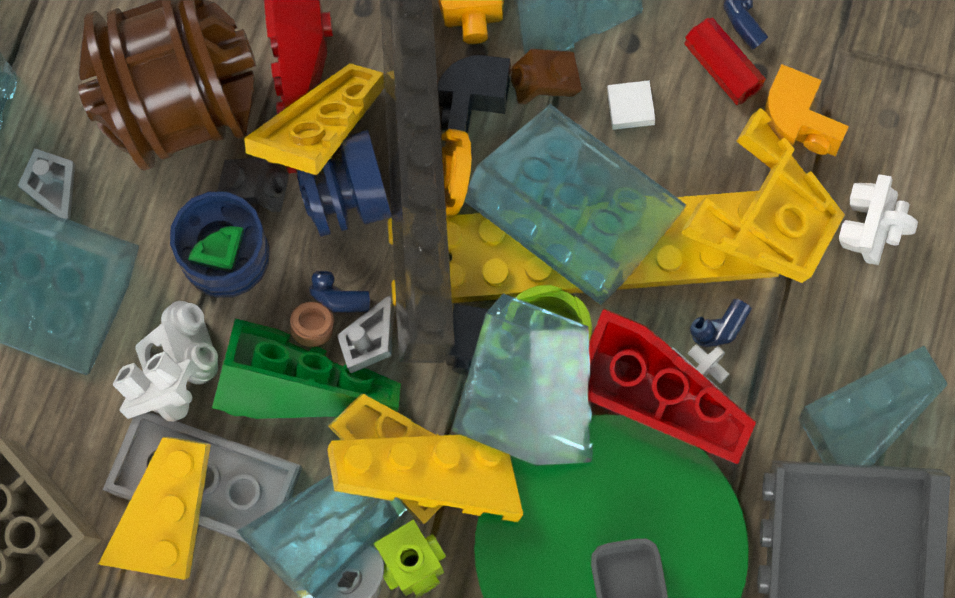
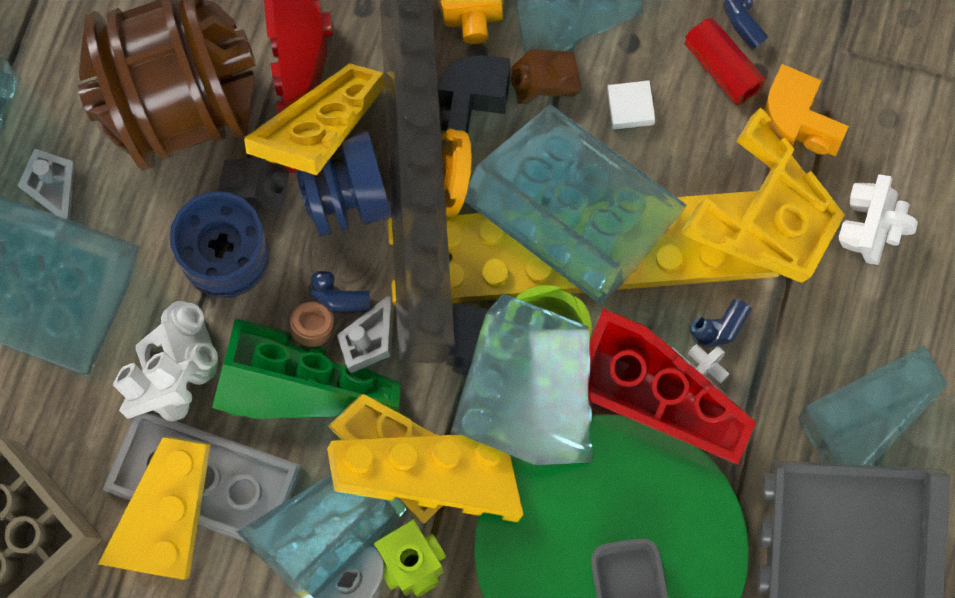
(218, 249): green tile -> none

